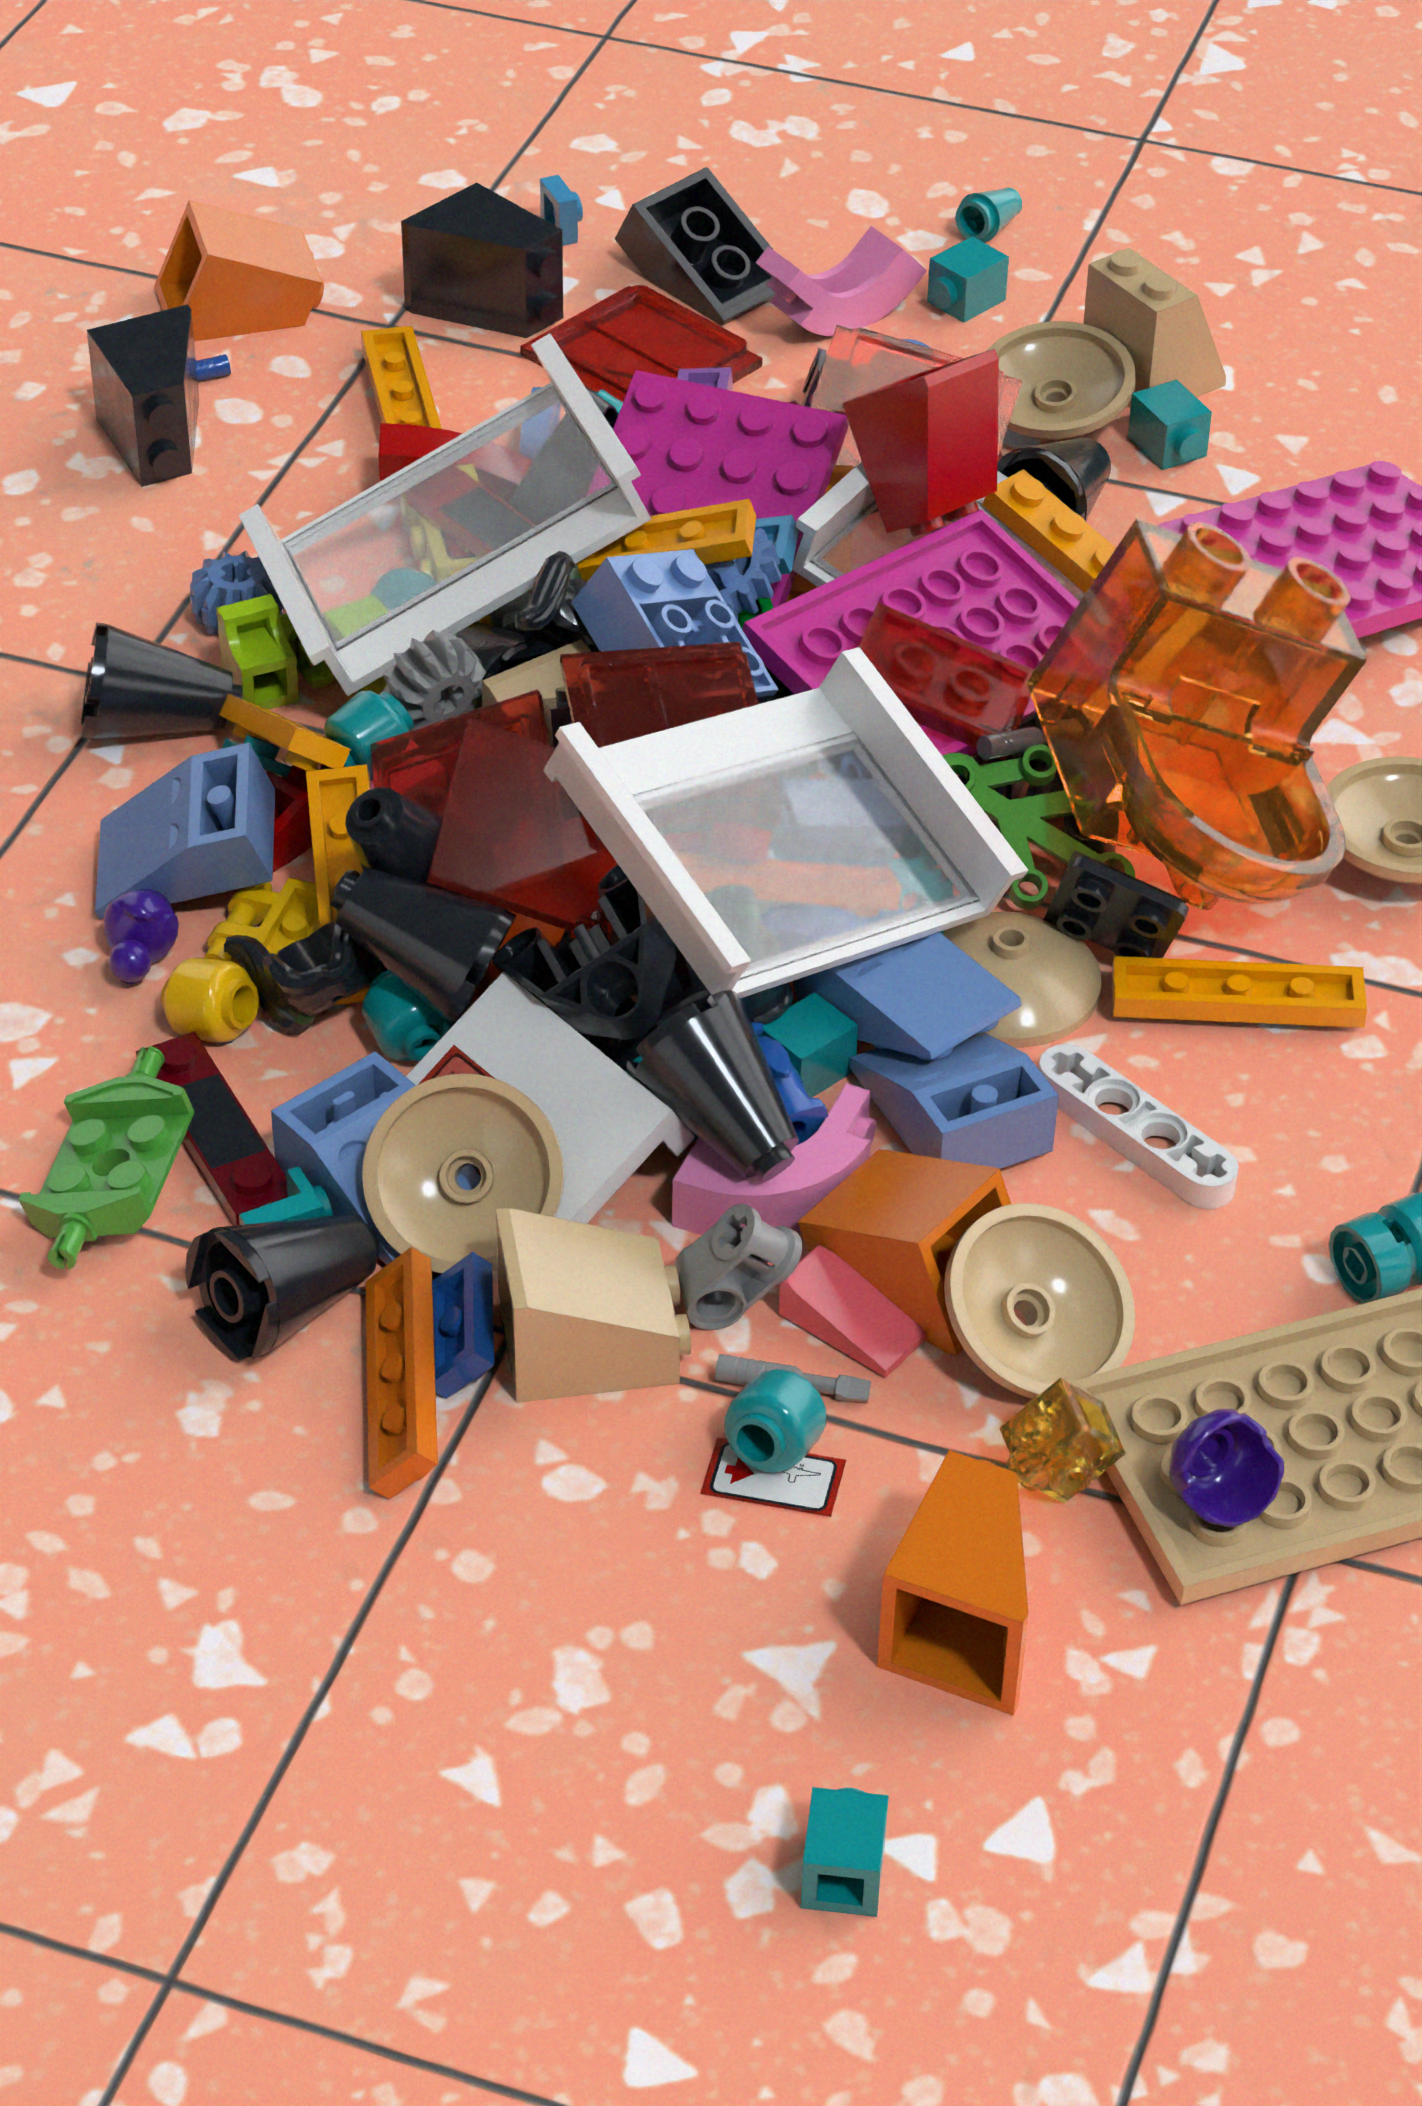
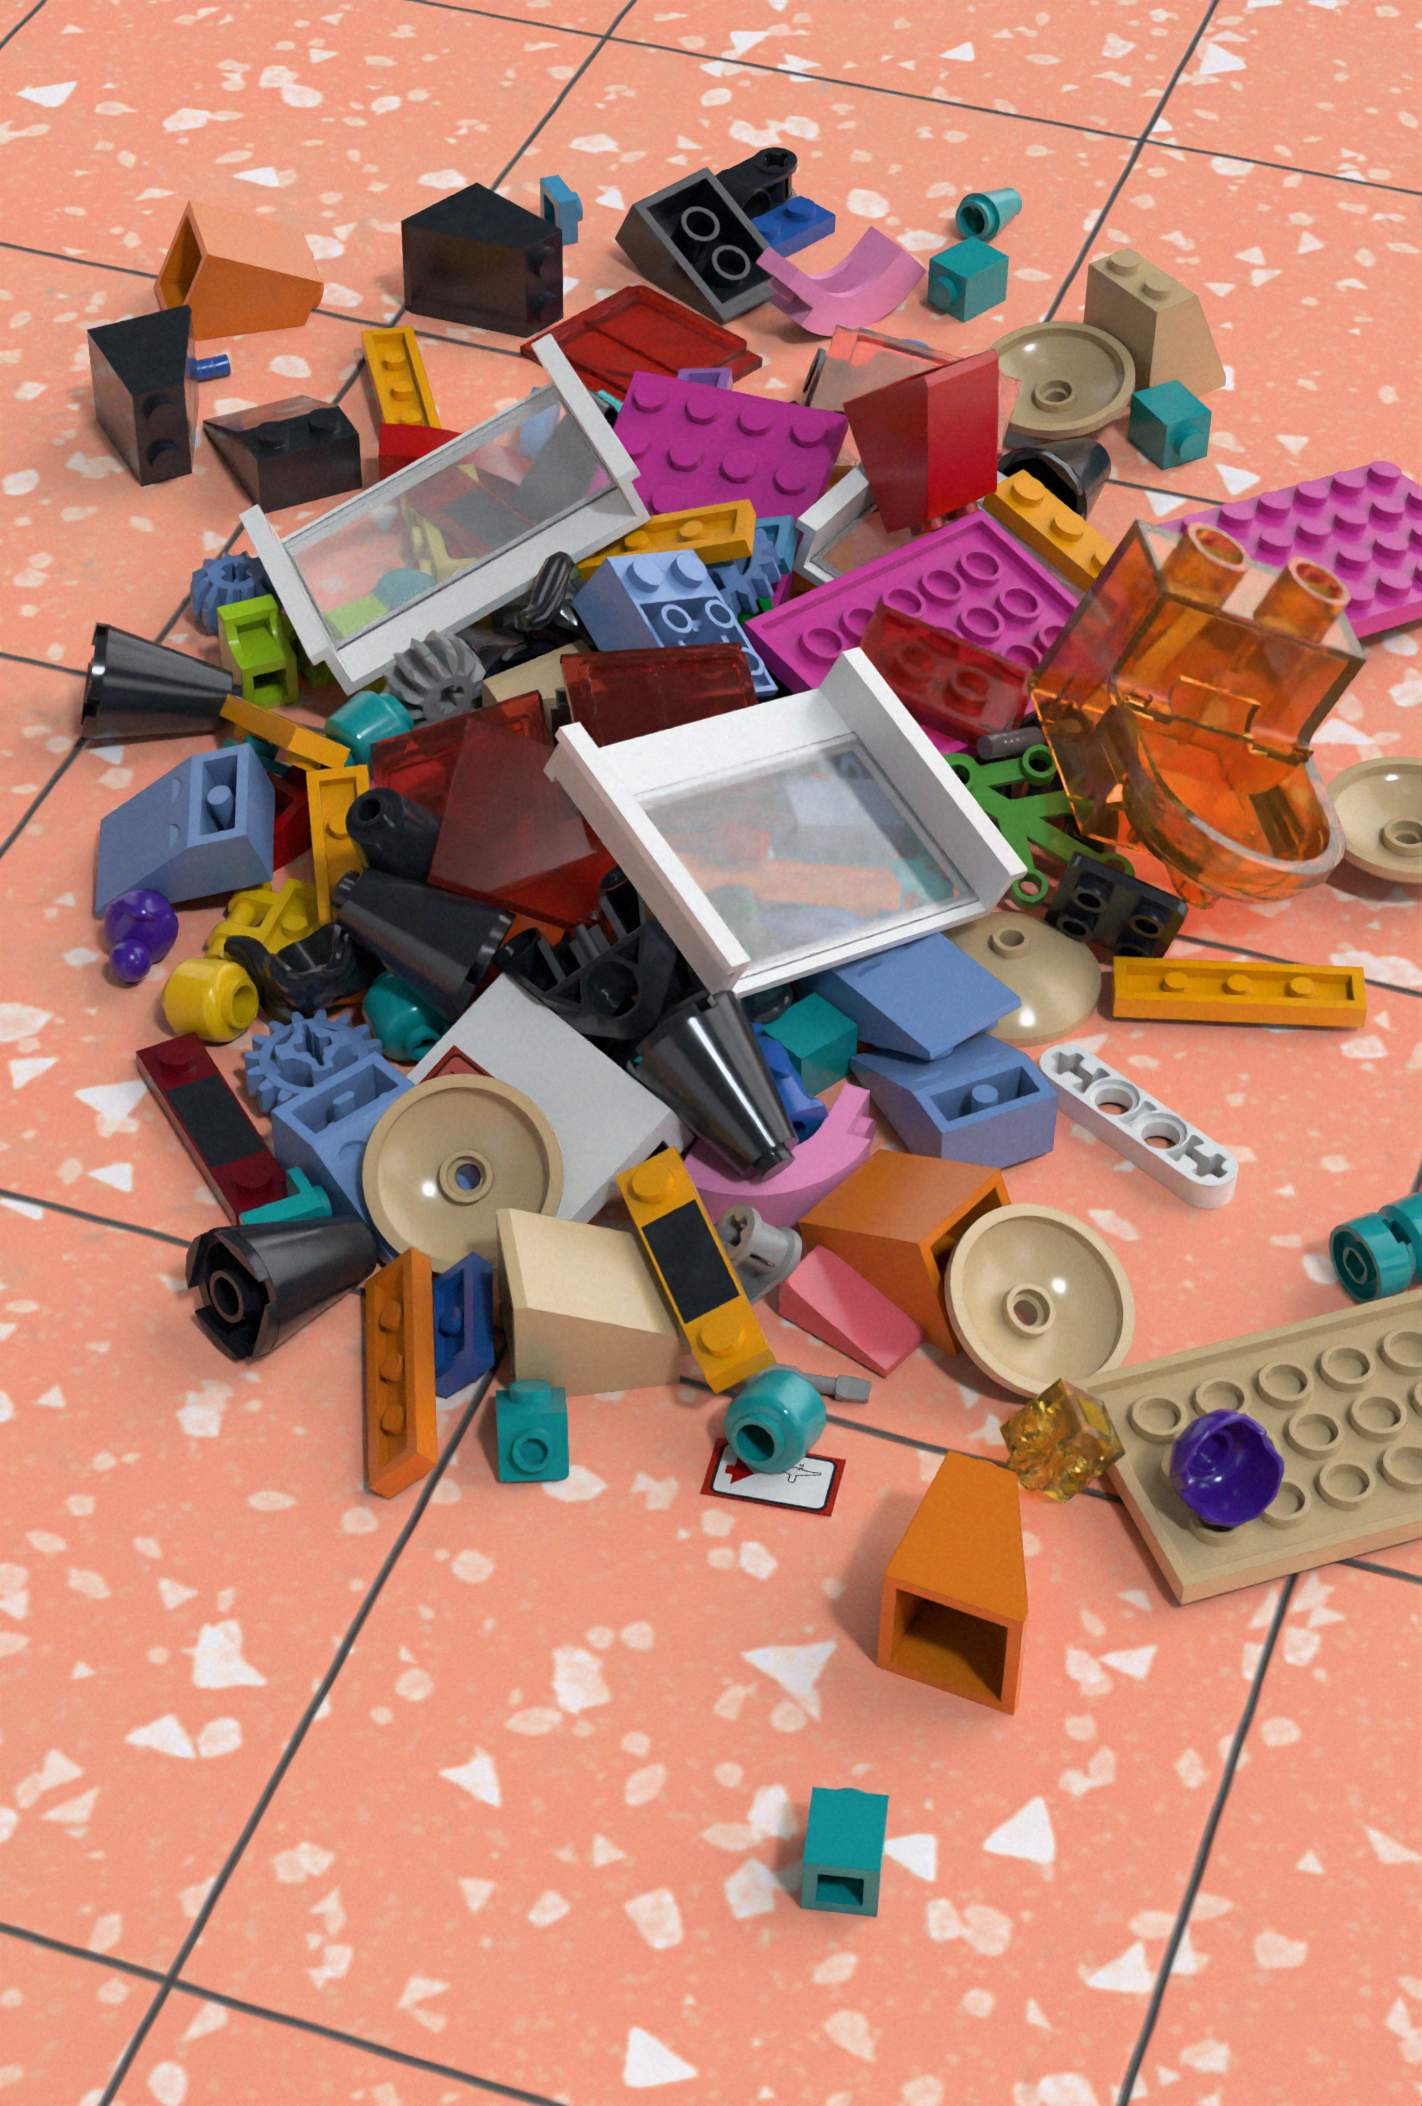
(111, 1159): bright green plate -> none
(289, 451): none -> black slope
(303, 1056): none -> medium blue gear
(532, 1432): none -> teal bracket
(695, 1270): none -> light orange plate
(761, 181): none -> black piece
(795, 225): none -> blue plate

